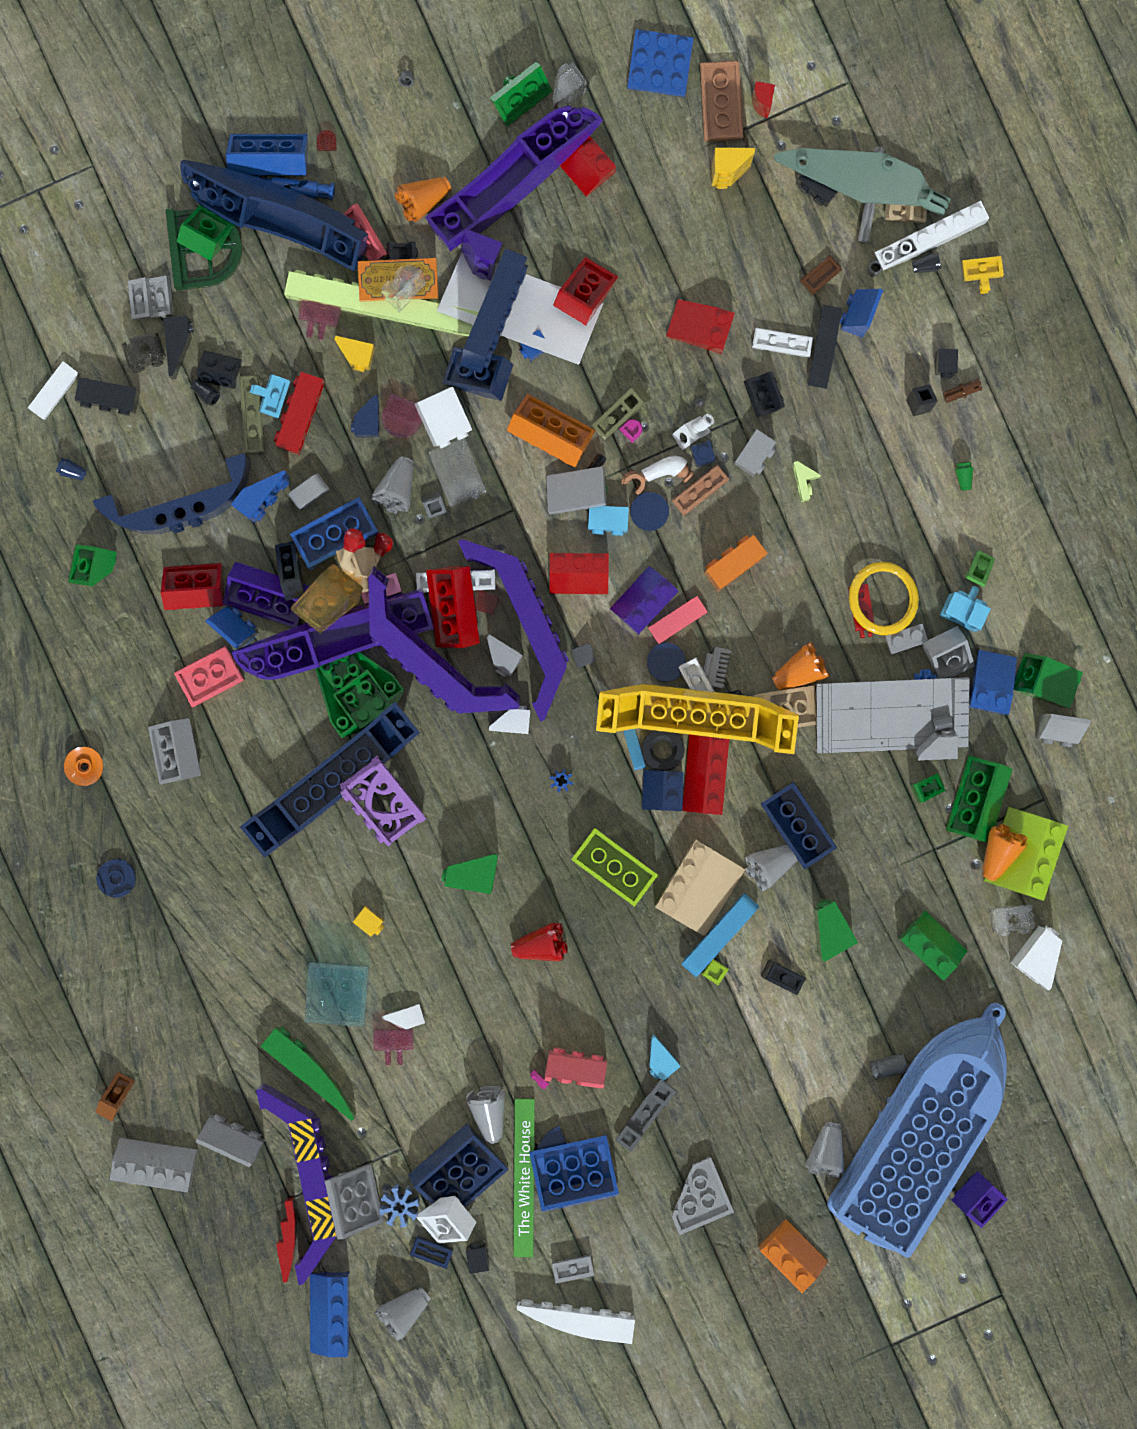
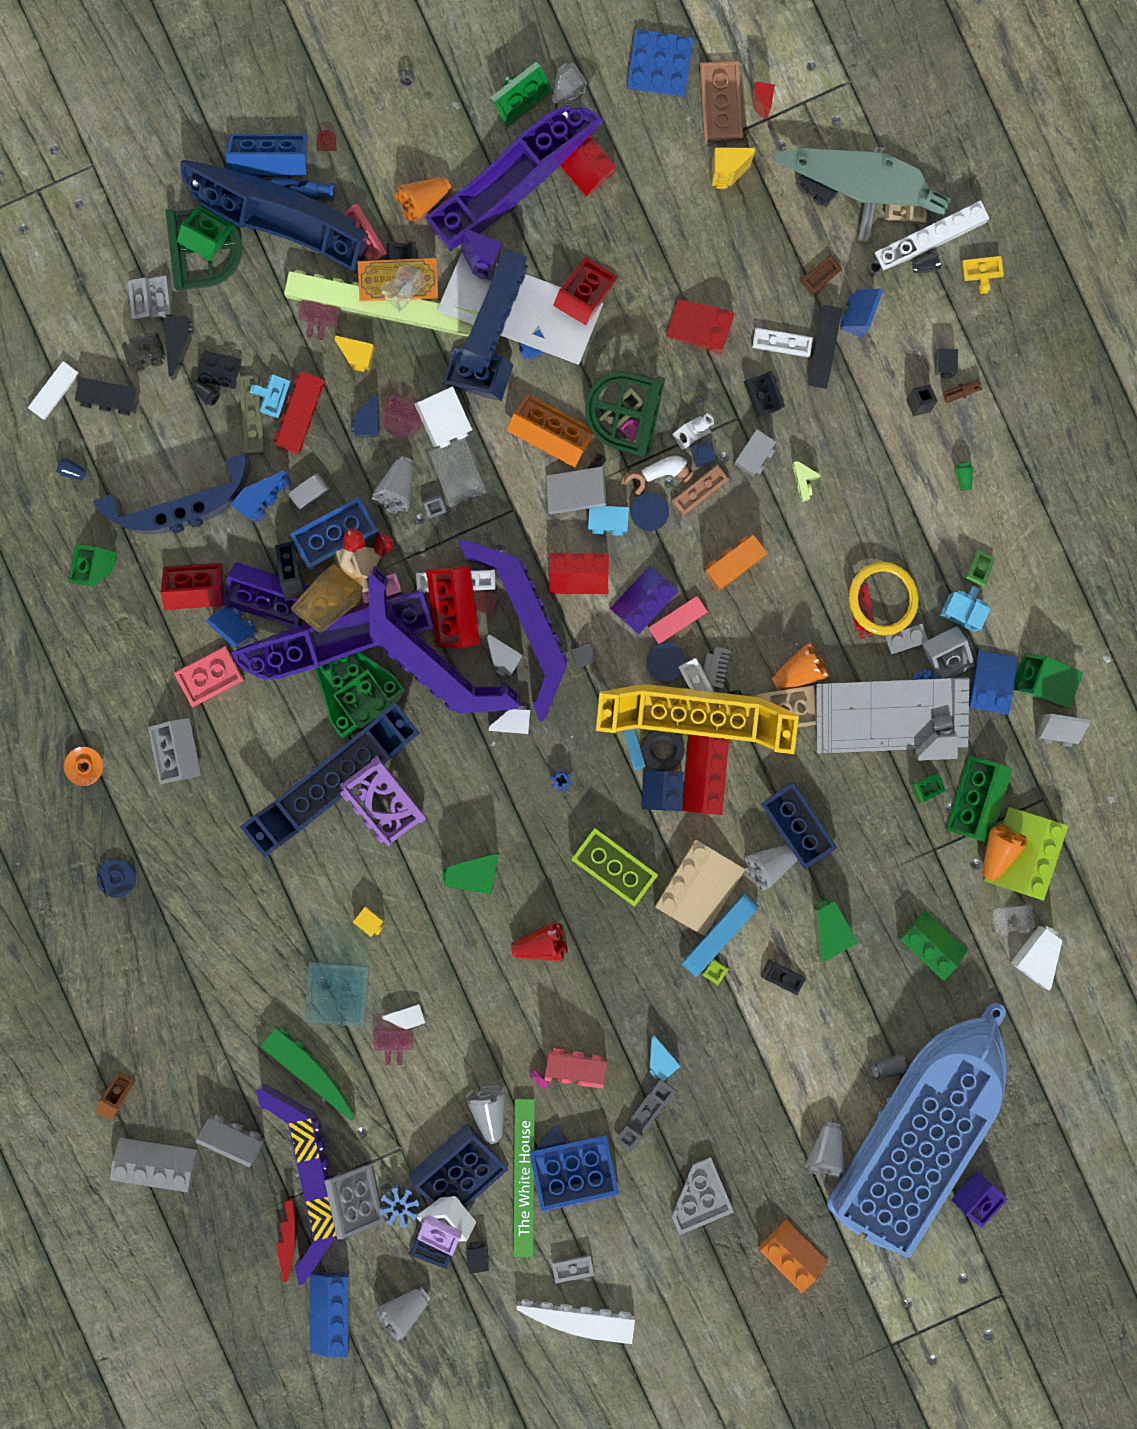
(439, 1235): none -> lavender tile
(647, 416): none -> dark green window

